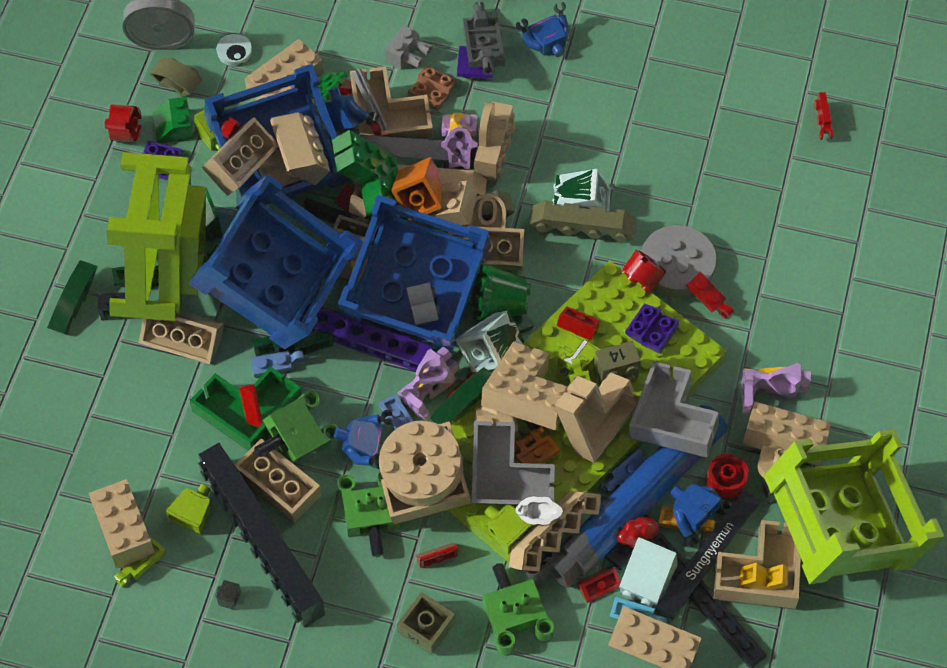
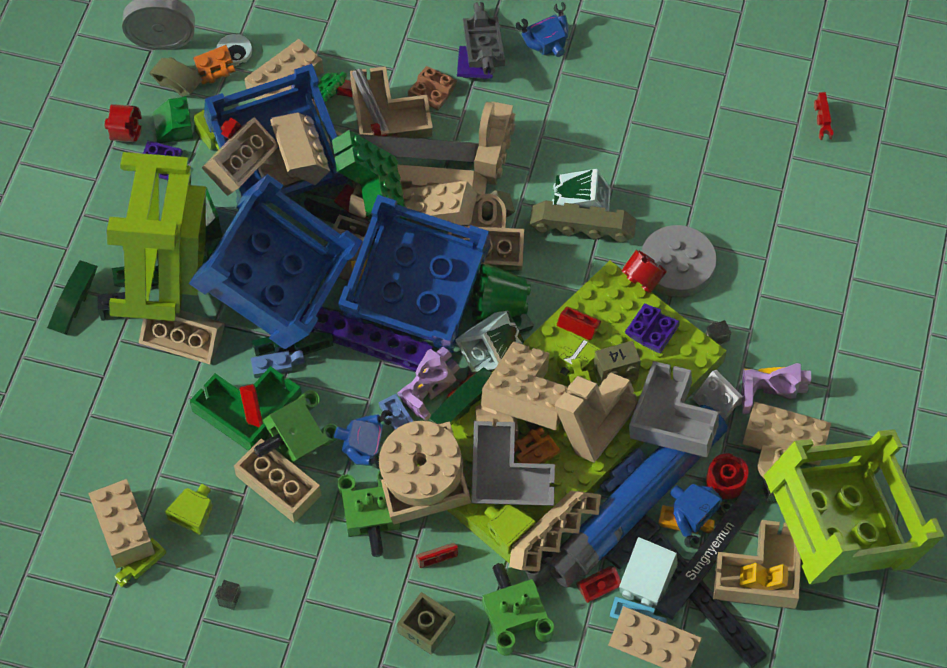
(213, 60): none -> orange plate
(262, 535): black brick -> none
(346, 112): blue torso -> none
(402, 48): light grey brick -> none
(419, 187): orange slope -> none
(422, 304): dark grey brick -> none
(459, 132): lavender hips -> none
(539, 510): white arm -> none
(641, 527): red arm -> none
(709, 295): red plate -> none
(718, 394): none -> white plate
(719, 332): none -> clear smoke plate

